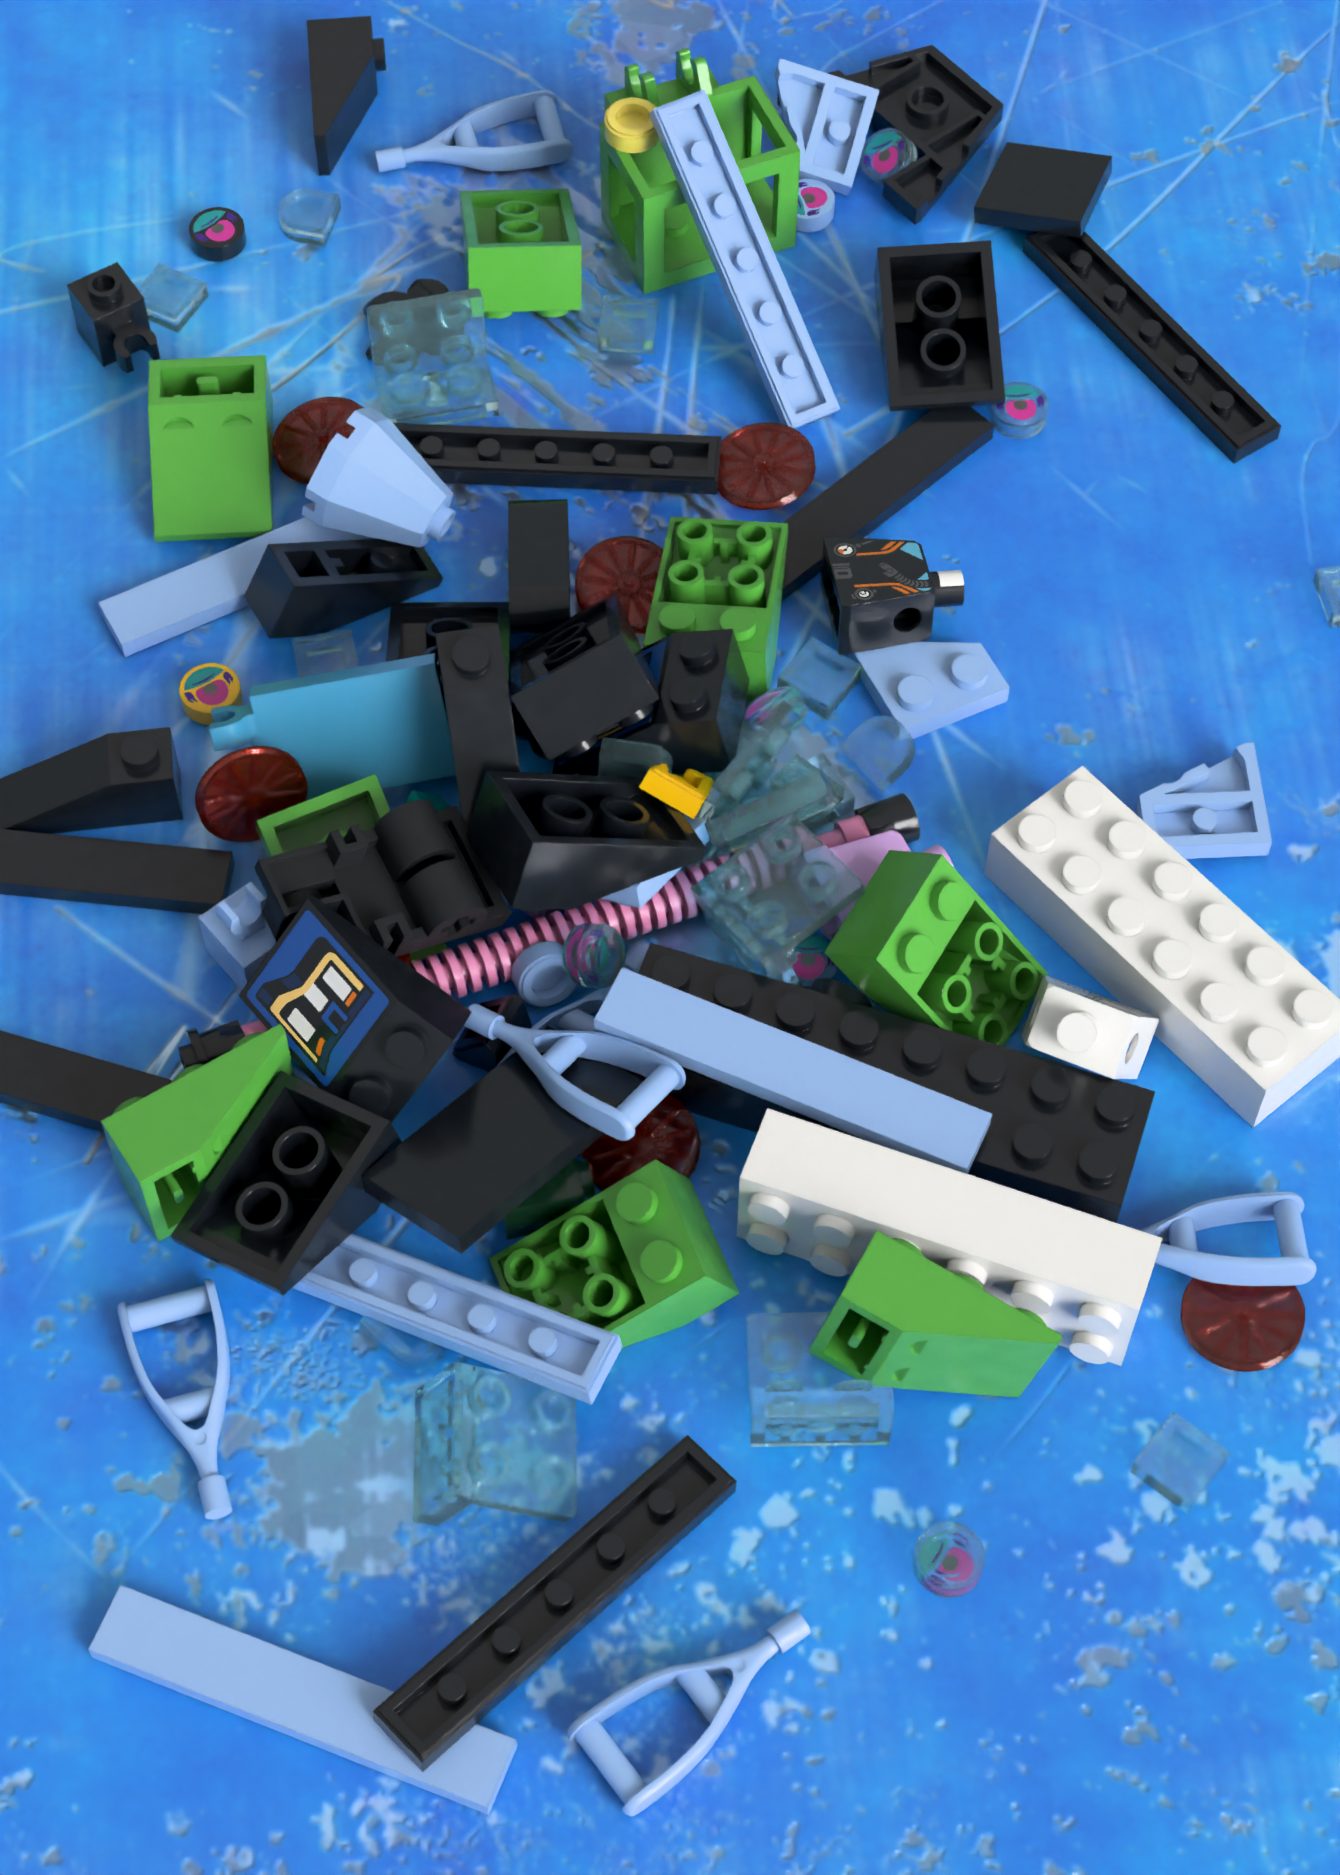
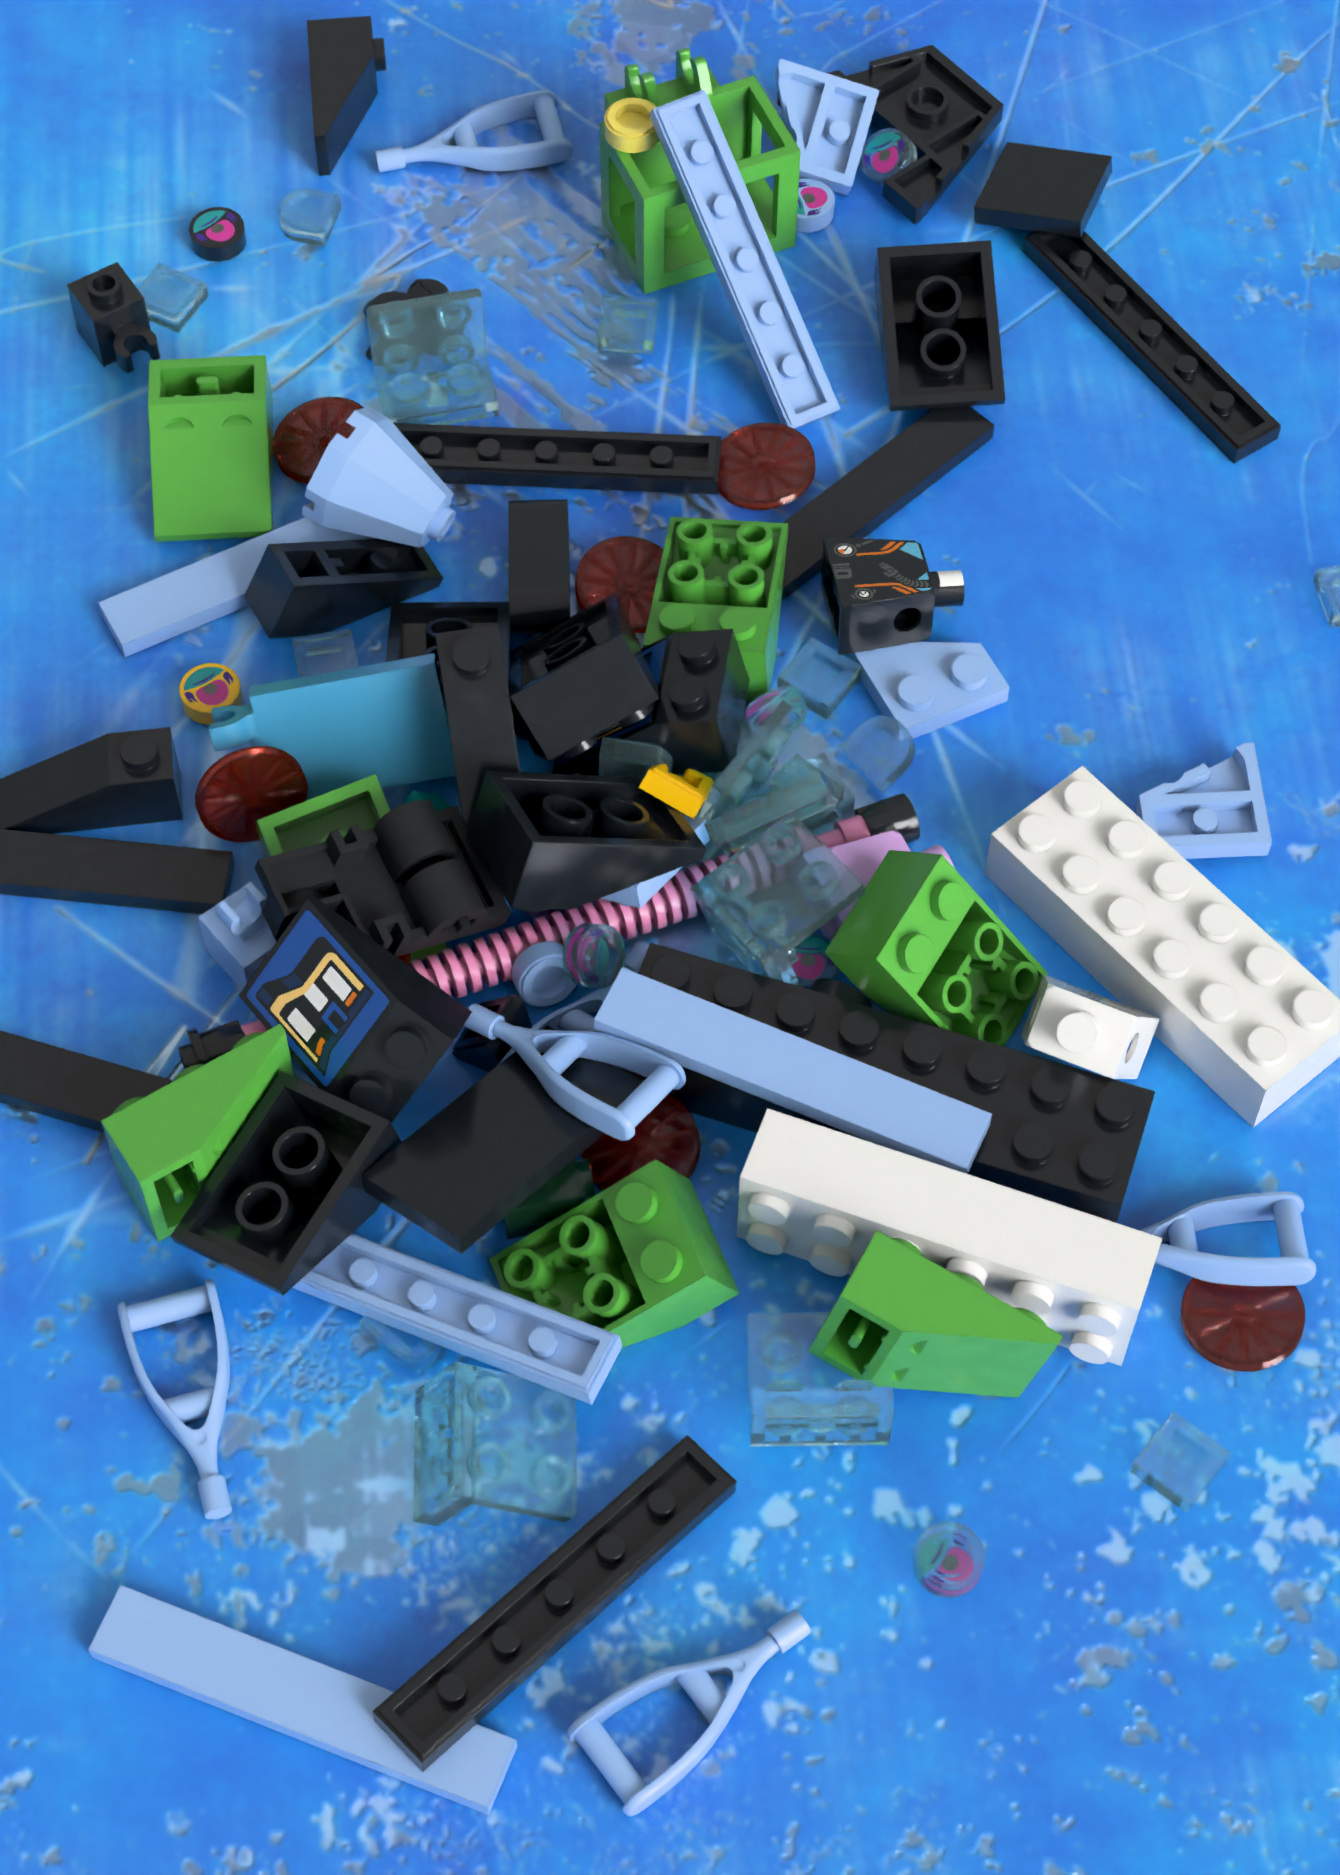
(522, 251): bright green slope -> none
(1023, 411): clear light blue tile -> none

